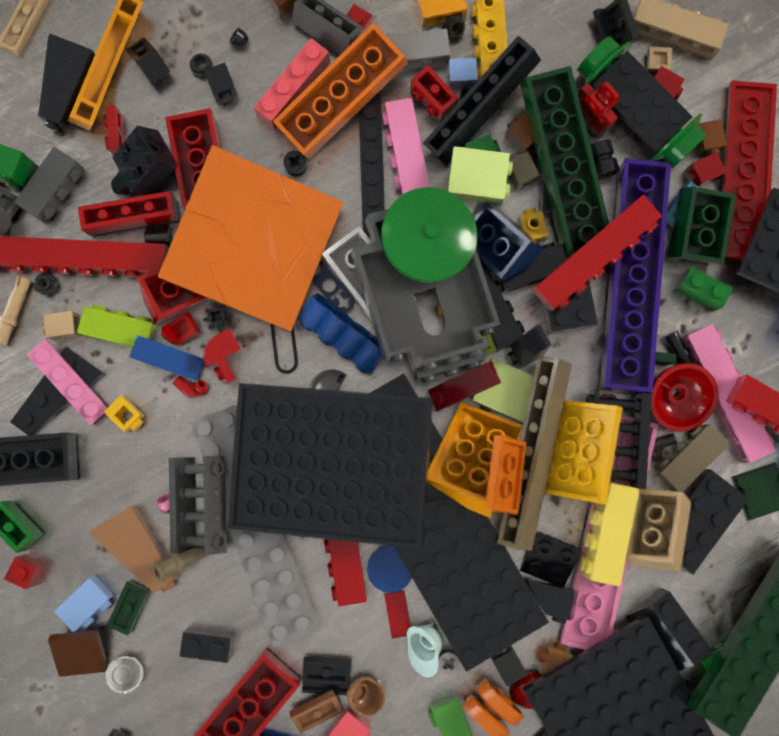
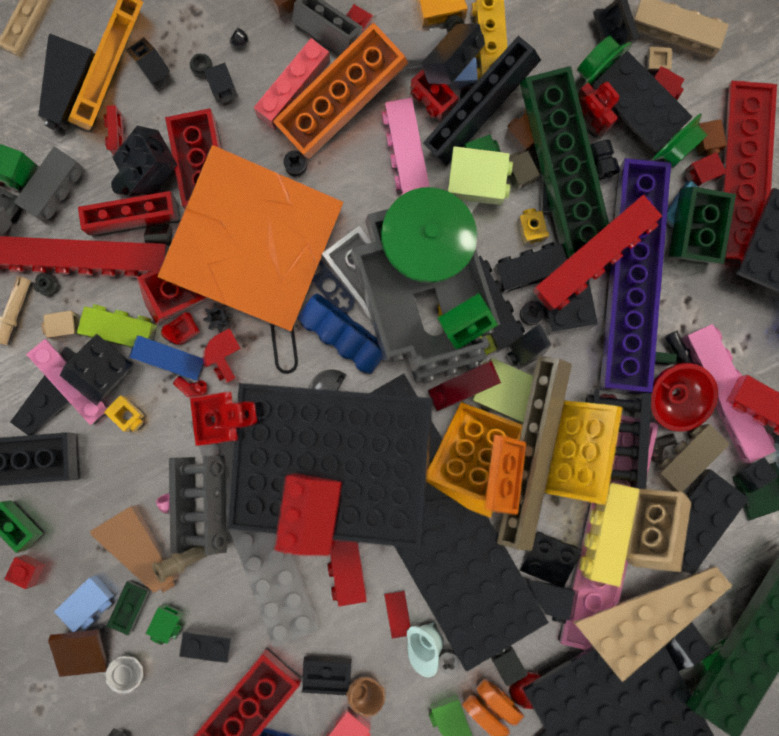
(96, 369): none -> black brick
(165, 625): none -> green brick
(227, 418): none -> red plate
(307, 515): none -> red slope
(316, 711): medium nougat plate -> none
(371, 158): black plate -> none
(387, 570): blue tile -> none
(453, 53): none -> black brick
(467, 321): none -> green brick
(503, 242): dark blue slope -> none
(528, 316): none -> black wheel
(552, 656): clear orange brick -> none
(644, 624): none -> tan wing
(703, 289): green brick -> none
(757, 475): none -> black brick

